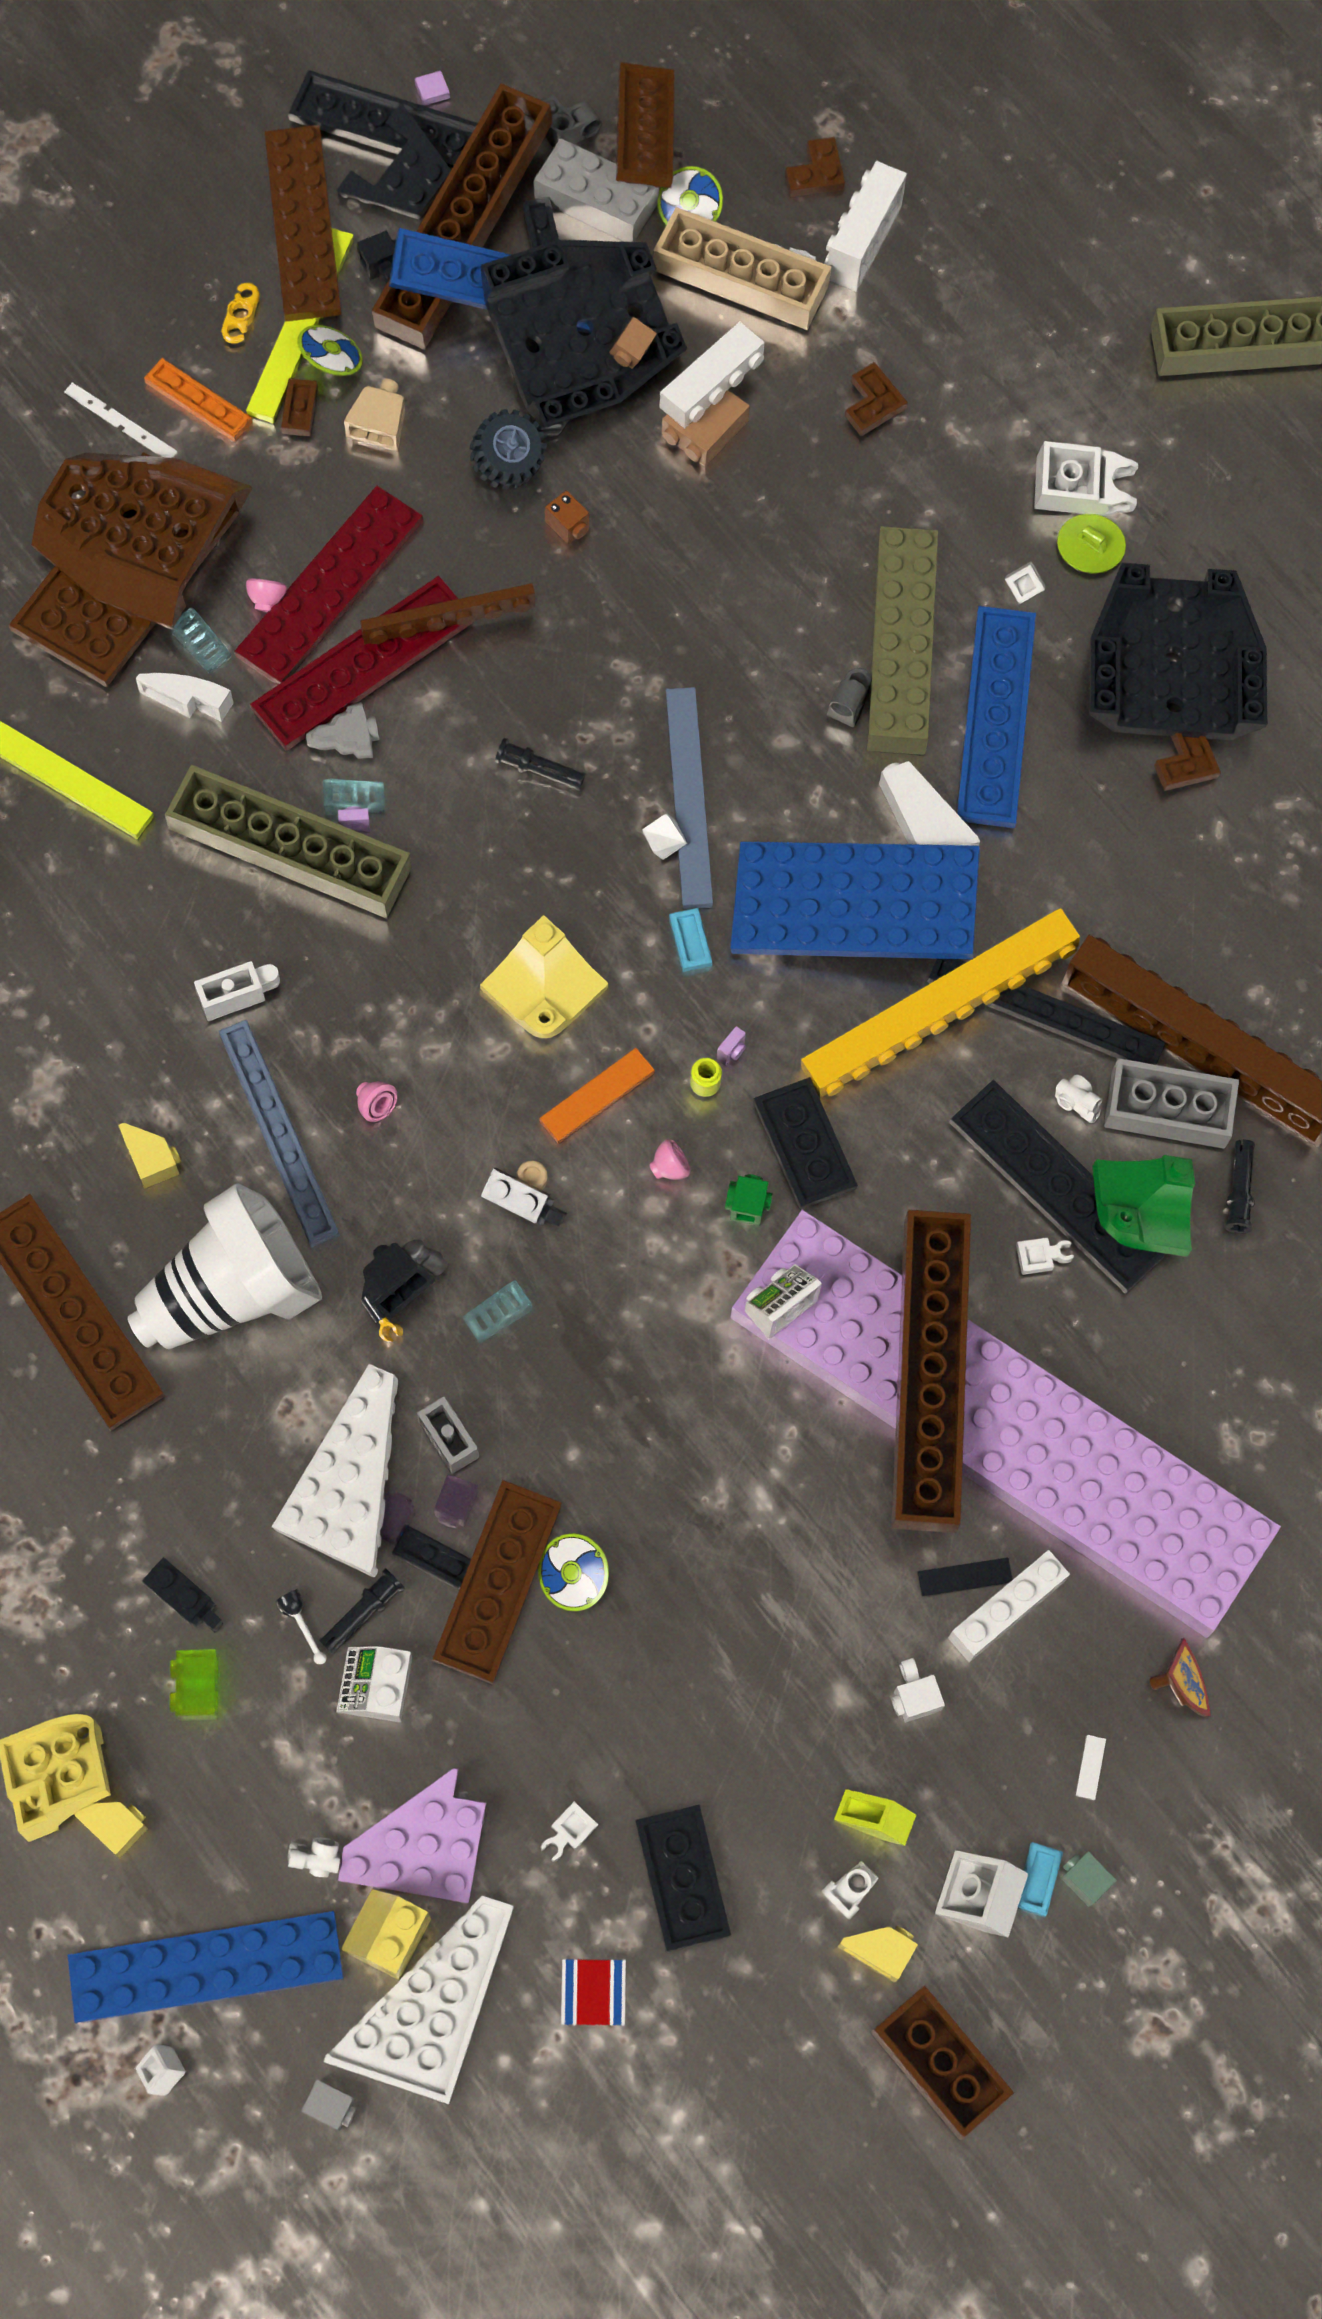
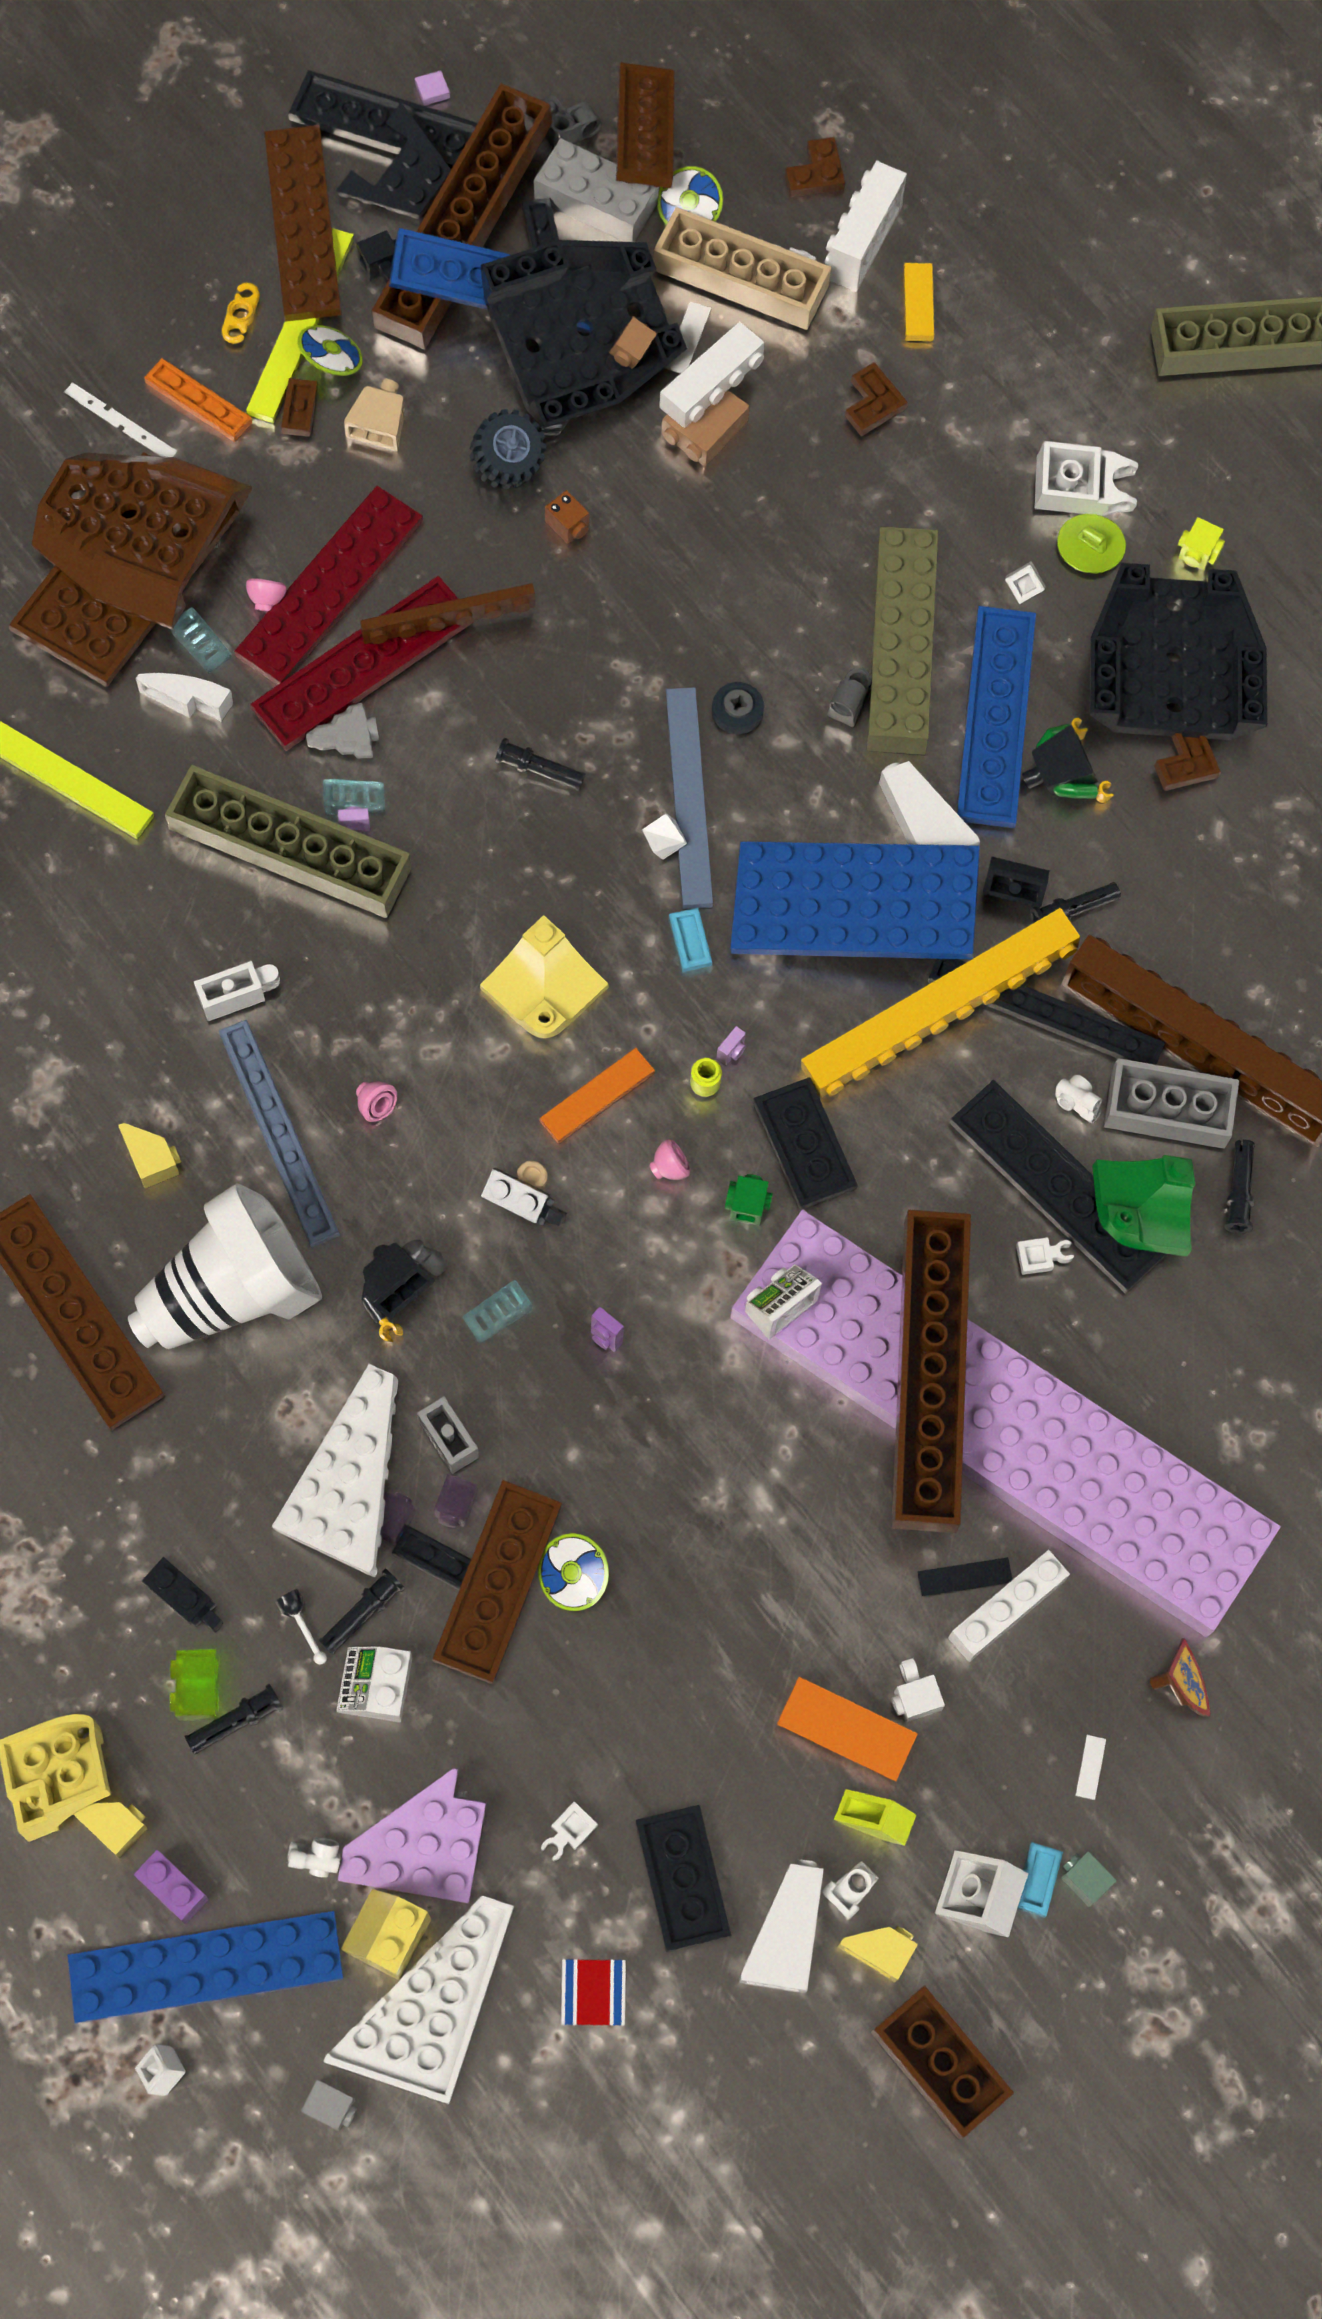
(171, 1886): none -> medium lavender brick
(248, 1712): none -> black pin
(606, 1330): none -> medium lavender plate
(691, 331): none -> white piece
(738, 718): none -> black wheel
(786, 1939): none -> white slope
(847, 1729): none -> orange brick
(918, 302): none -> yellow tile
(1016, 882): none -> black brick
(1065, 765): none -> black torso
(1106, 893): none -> black pin
(1201, 544): none -> neon yellow brick

